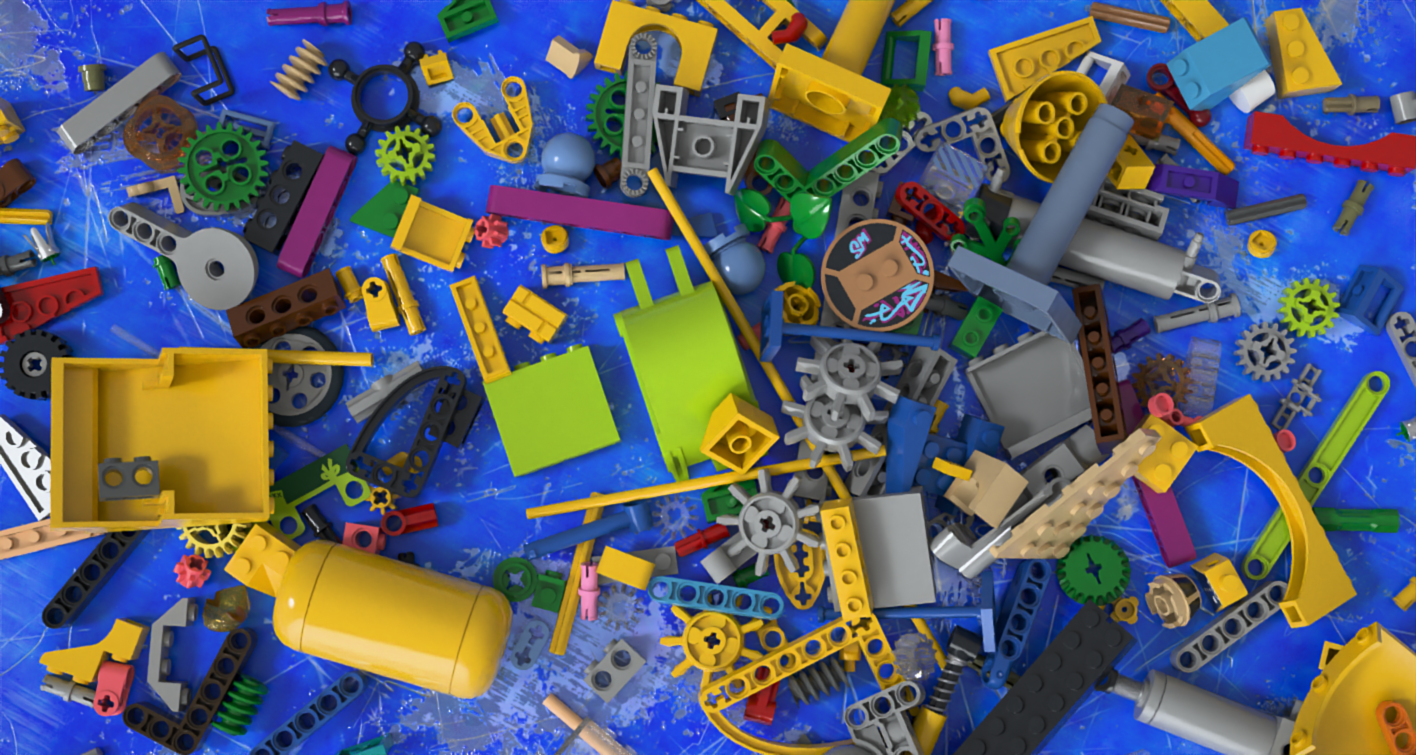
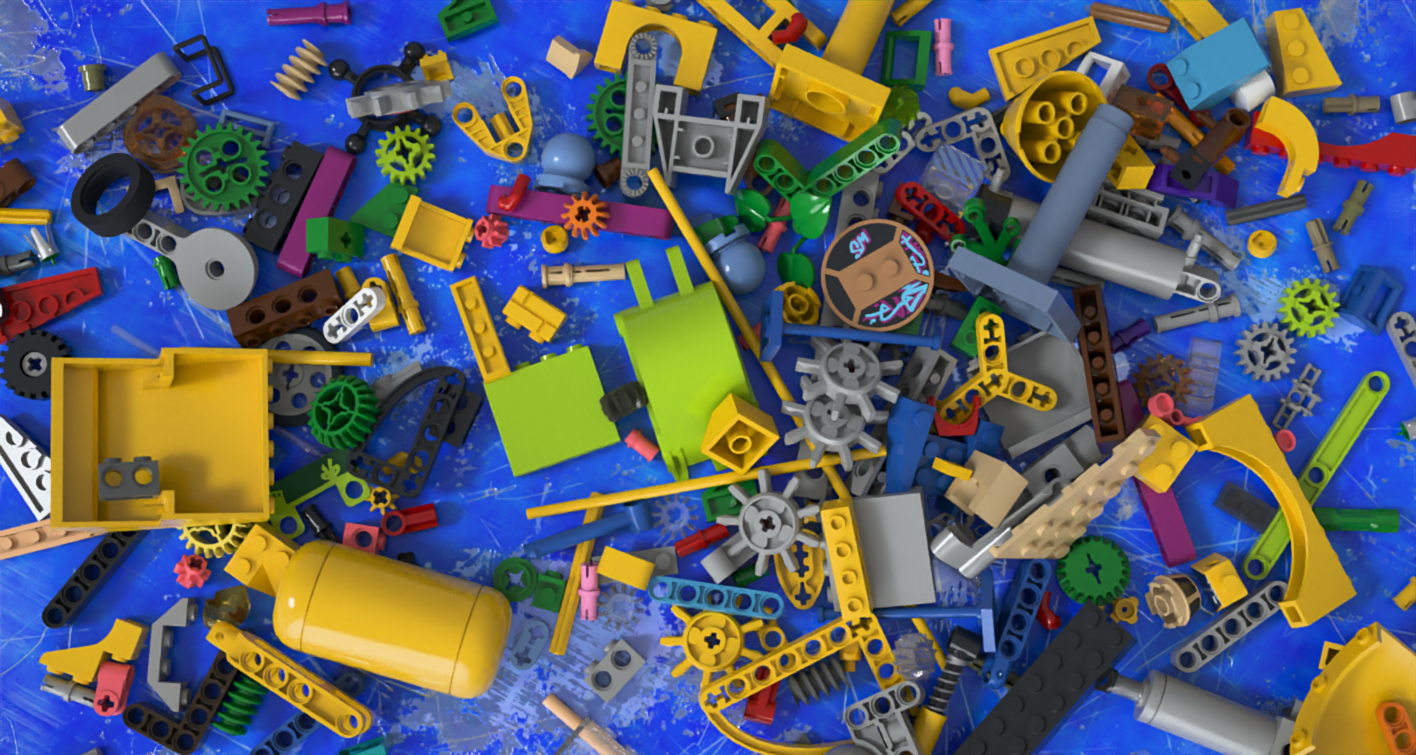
(97, 179): none -> black tyre
(324, 701): none -> yellow piece
(334, 239): none -> green brick
(343, 412): none -> green gear
(365, 314): none -> white beam
(398, 98): none -> light grey gear
(517, 193): none -> red arm
(575, 214): none -> orange gear
(623, 401): none -> clear smoke gear
(641, 444): none -> coral pin
(715, 227): none -> green helmet
(967, 427): none -> red helmet
(999, 367): none -> yellow piece
(1045, 615): none -> red arm
(1189, 227): none -> light grey pin
(1197, 162): none -> reddish brown piece
(1244, 507): none -> clear smoke plate
(1298, 137): none -> yellow arch
(1322, 245): none -> dark tan axle

